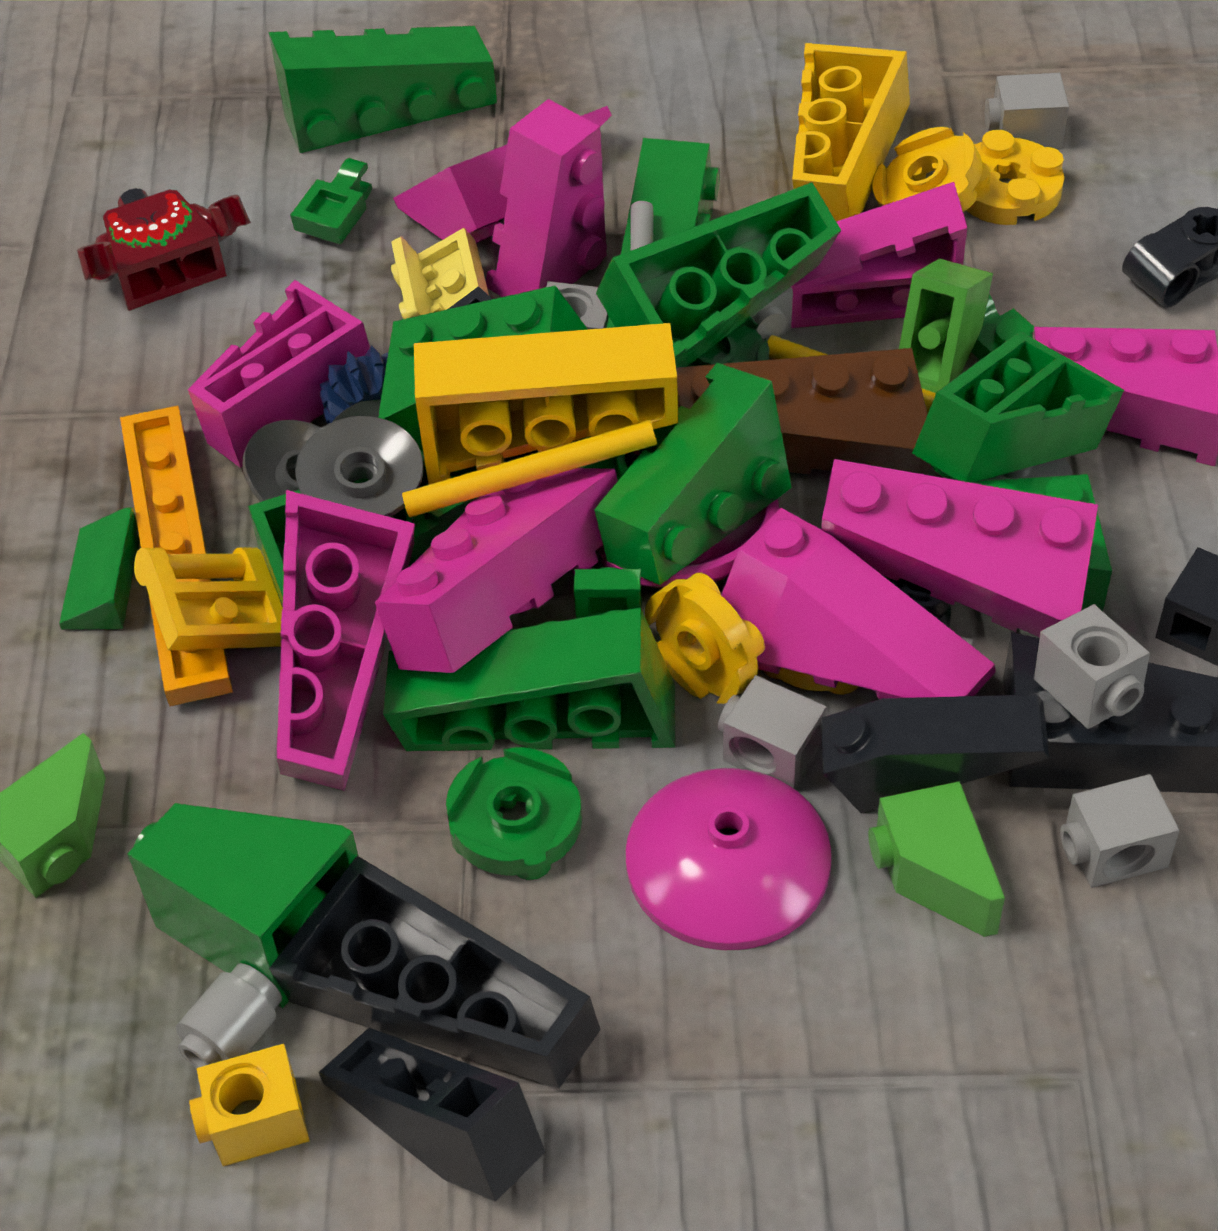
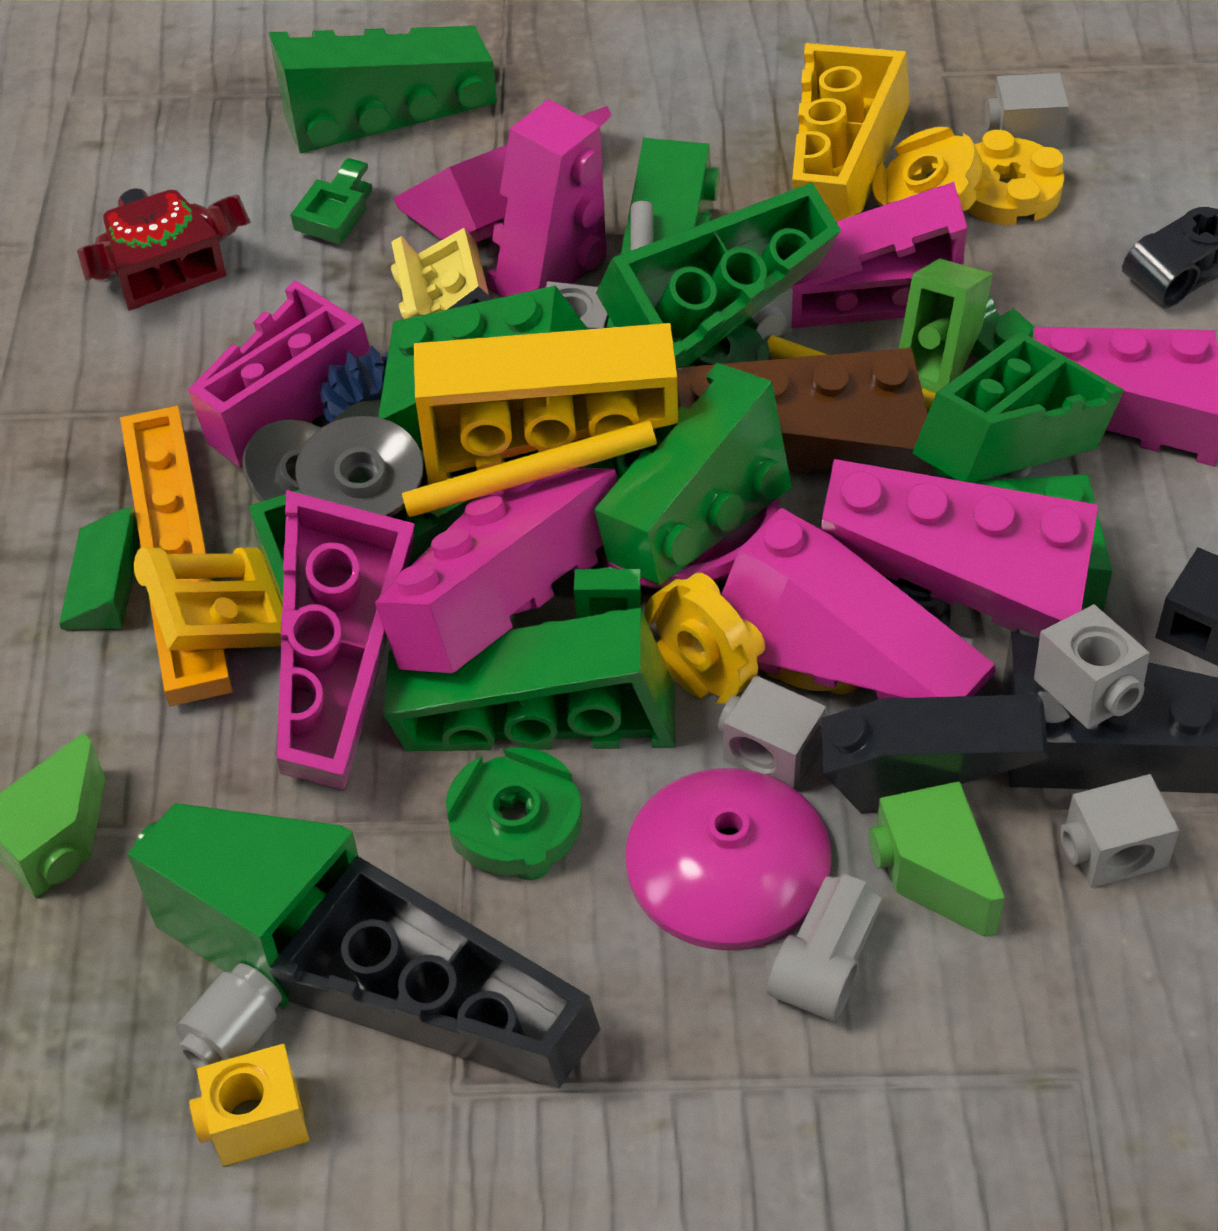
(440, 1109): black slope -> none
(821, 961): none -> light grey piece

